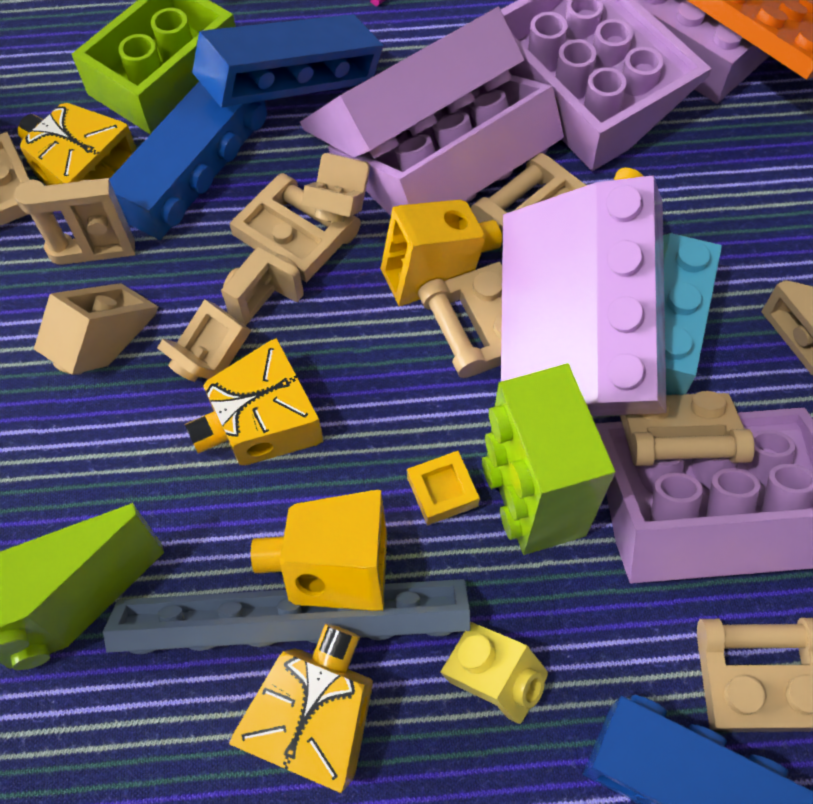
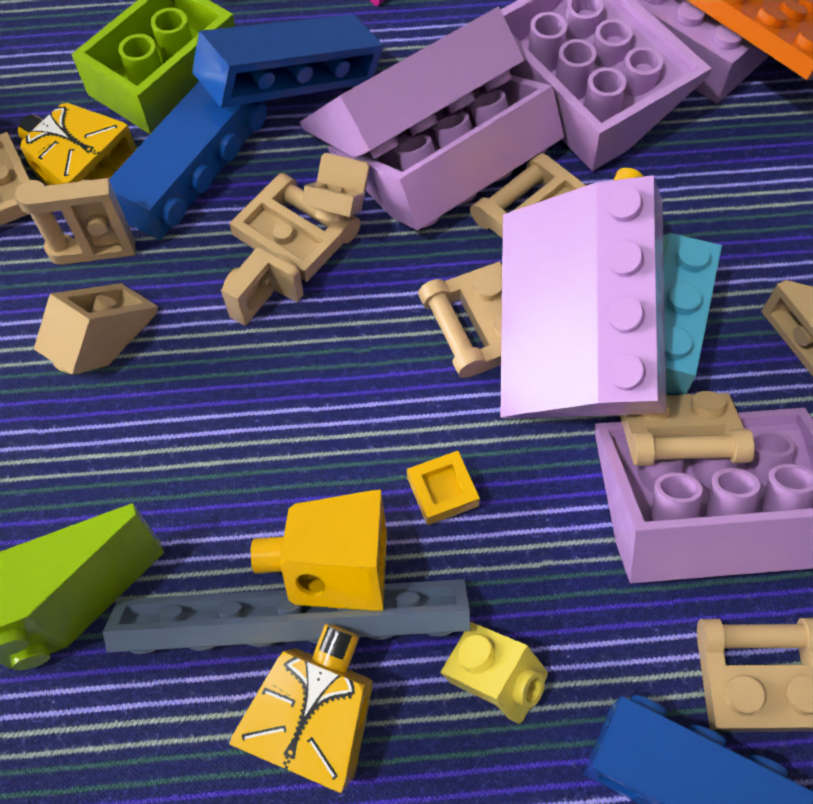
(206, 343): tan bracket -> none
(257, 409): yellow torso -> none
(433, 244): yellow torso -> none
(545, 459): lime brick -> none

